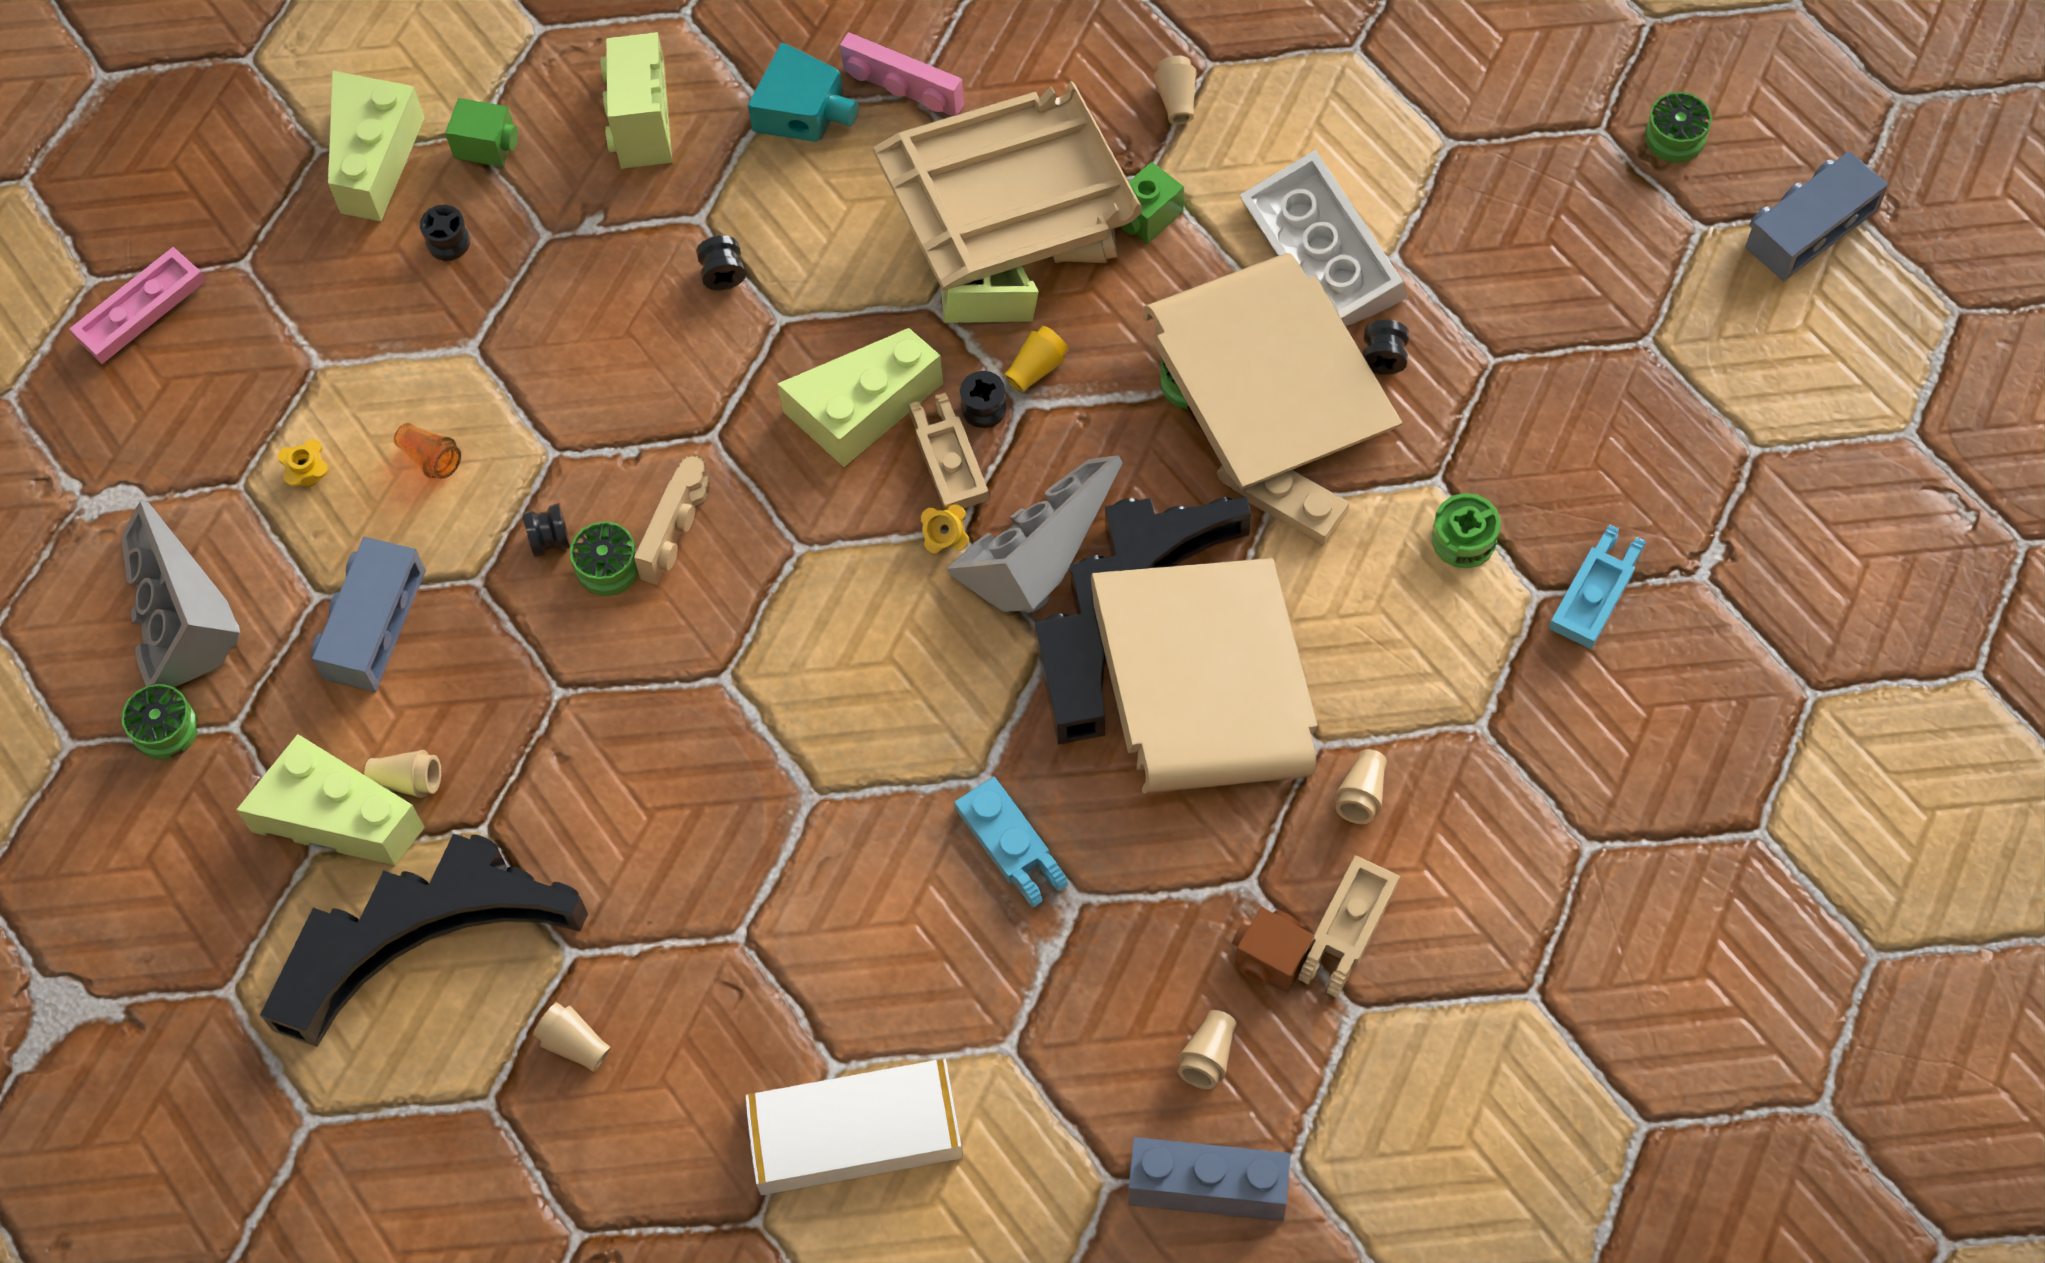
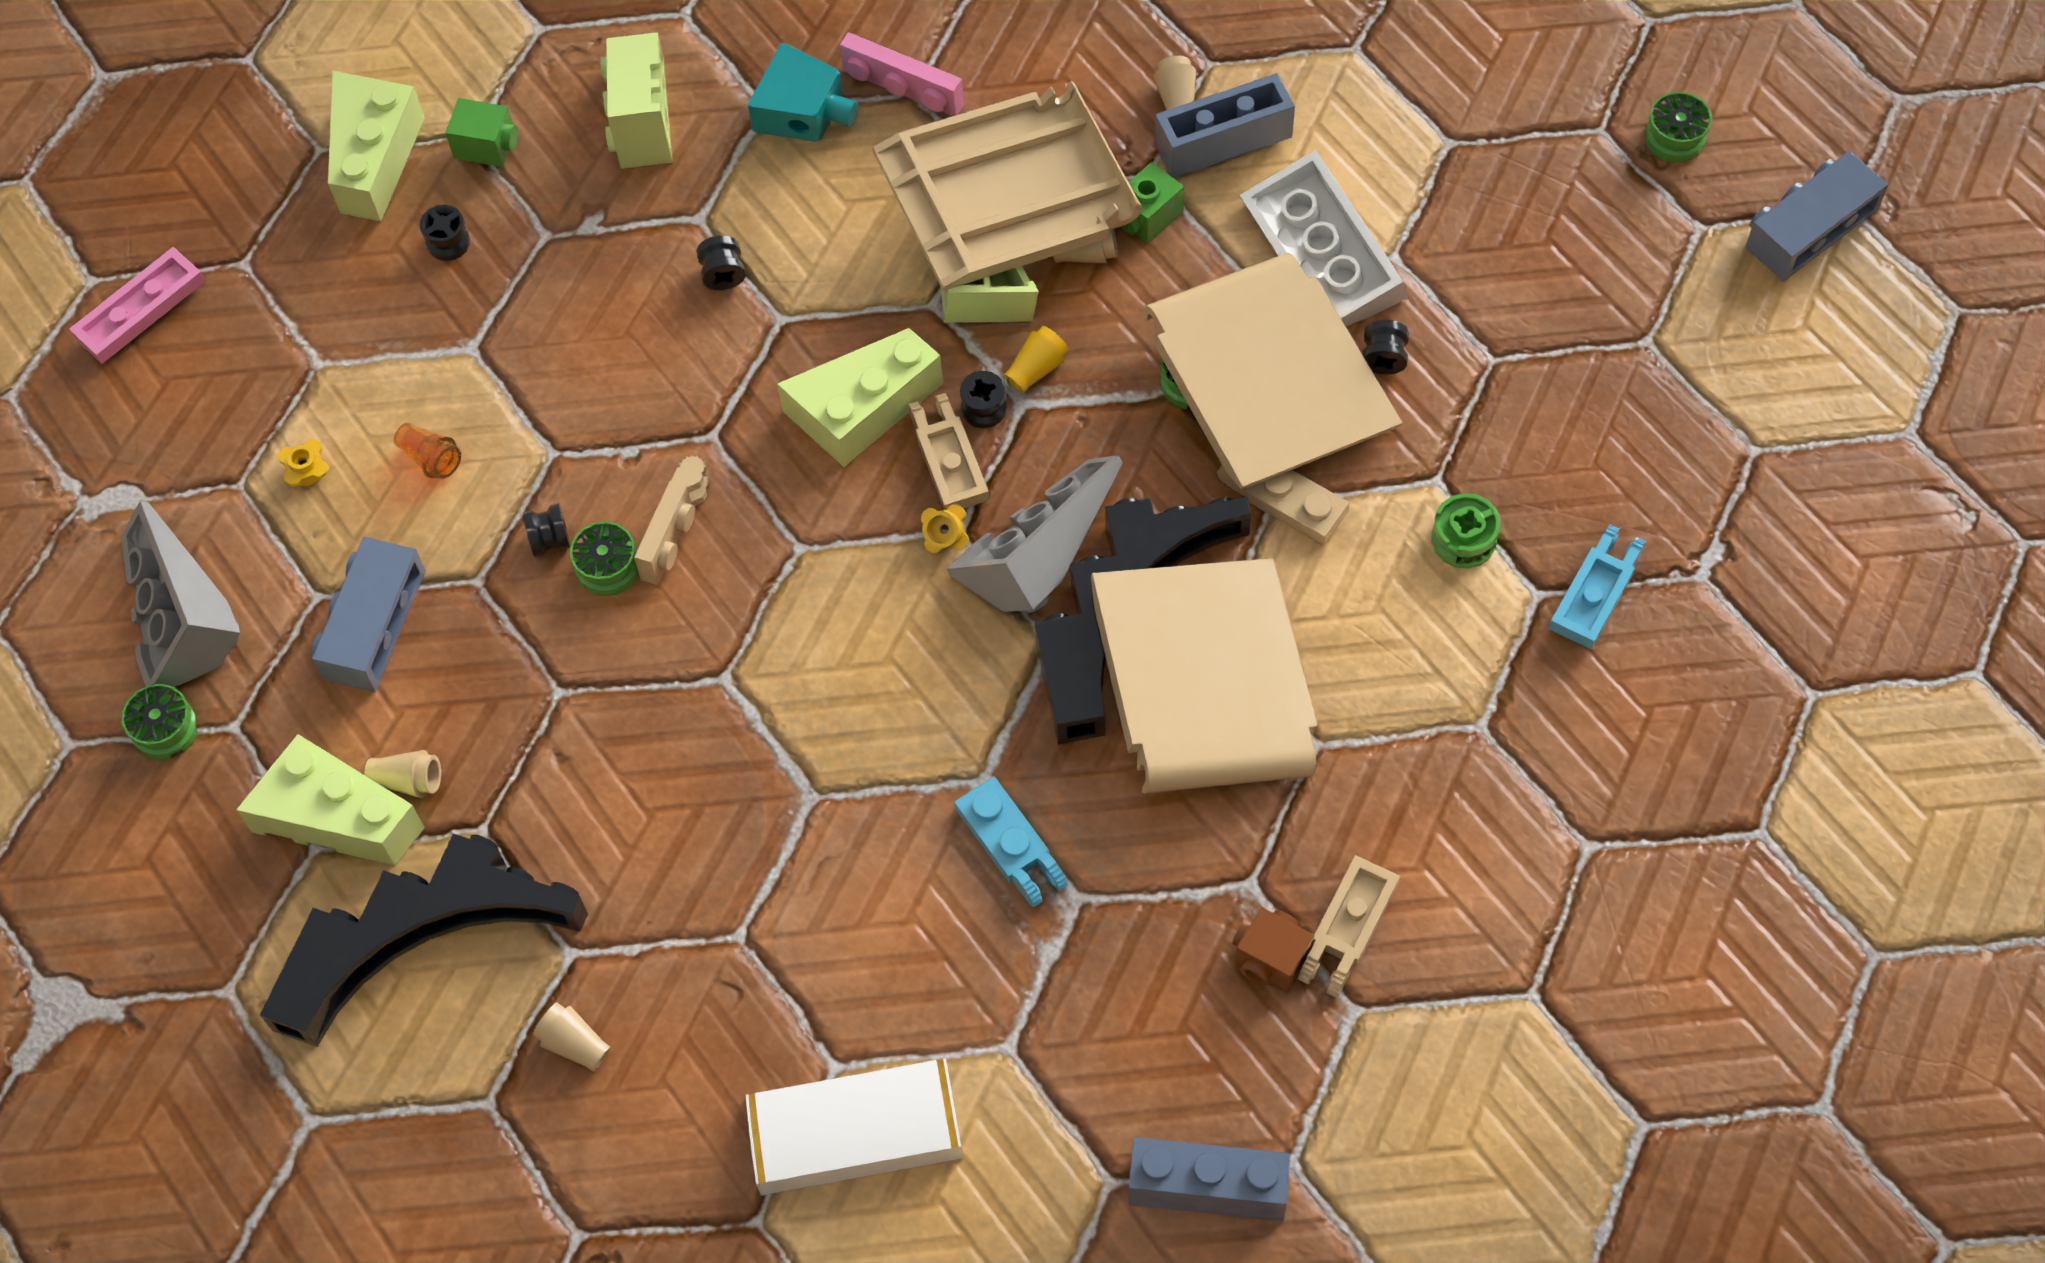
(1207, 1053): tan cone -> none
(1224, 125): none -> sand blue brick
(1362, 790): tan cone -> none

